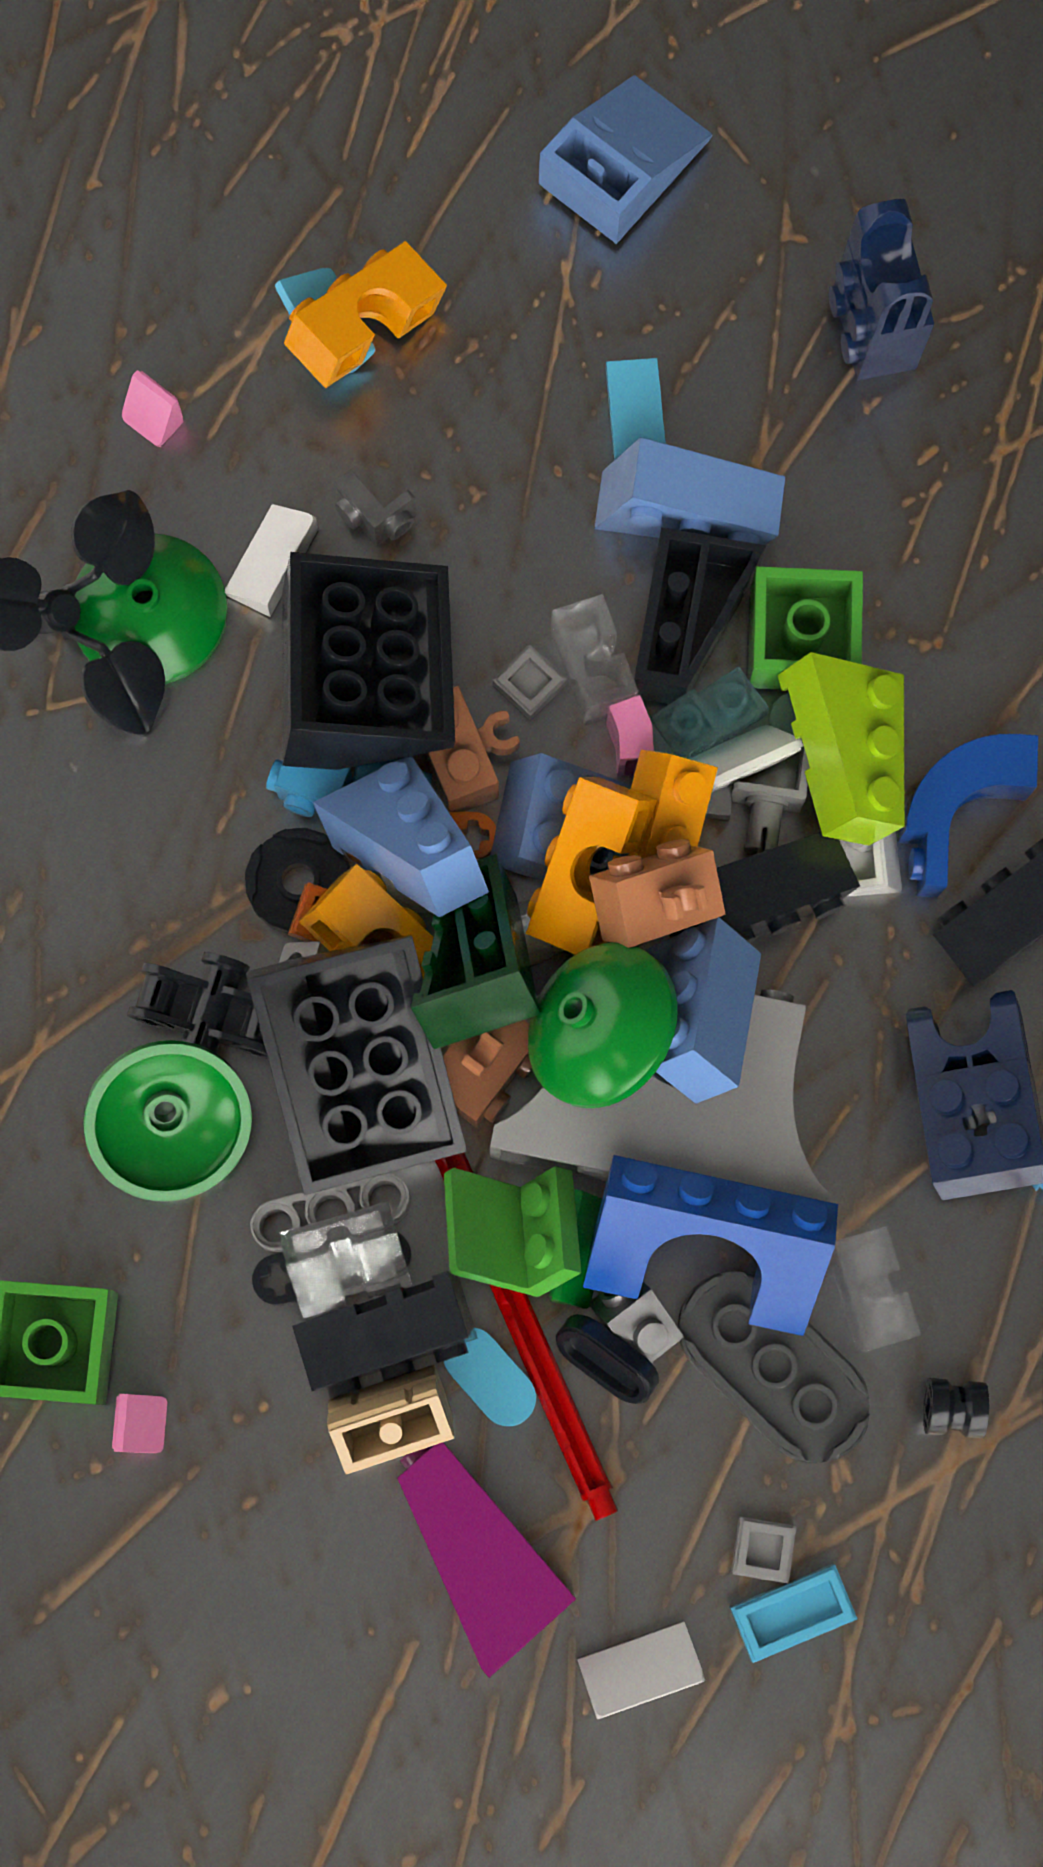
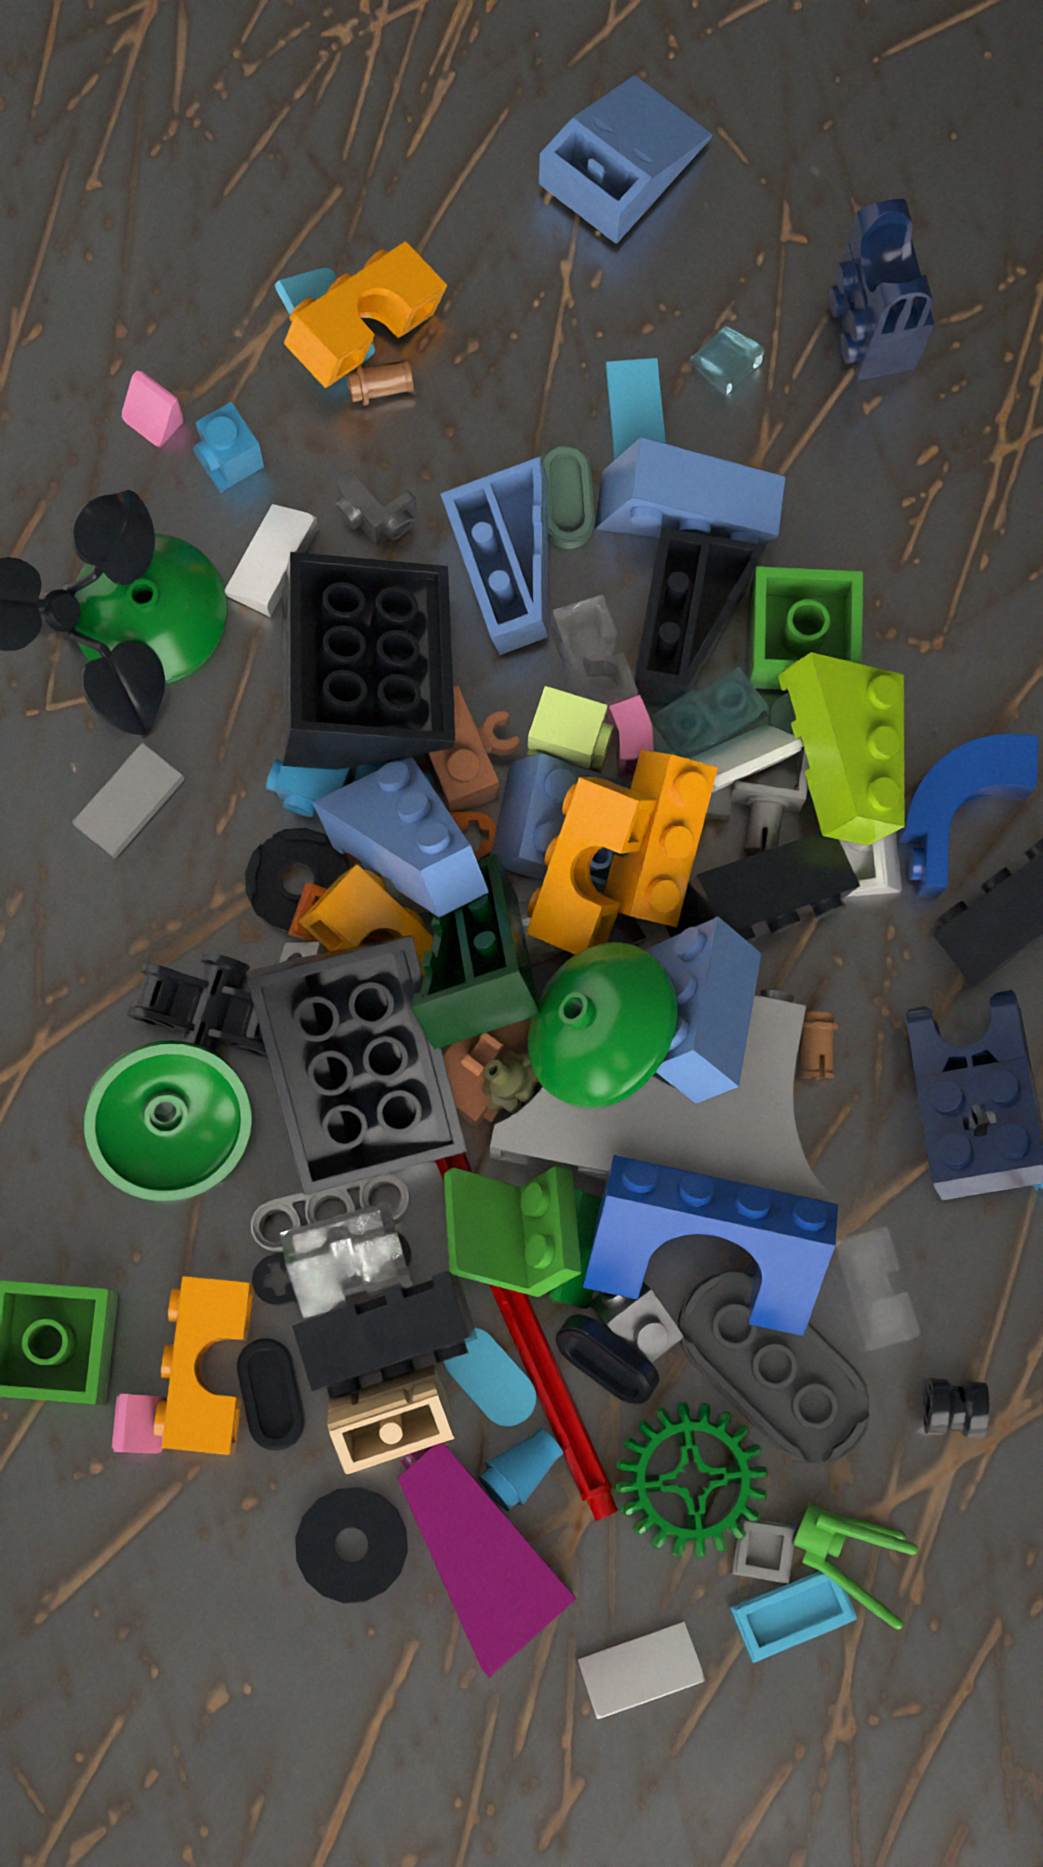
(128, 800): none -> light grey tile
(194, 1414): none -> light orange arch
(227, 447): none -> dark azure brick
(271, 1394): none -> black tile
(317, 1551): none -> black tile
(379, 381): none -> medium nougat pin
(505, 550): none -> medium blue wedge
(510, 1082): none -> olive plant
(518, 1471): none -> dark azure cone
(529, 682): light grey tile -> none
(569, 496): none -> sand green tile
(570, 729): none -> yellowish green brick
(657, 893): nougat brick -> none
(727, 359): none -> clear light blue slope
(739, 1474): none -> green gear
(817, 1045): none -> medium nougat pin
(825, 1533): none -> bright green plant

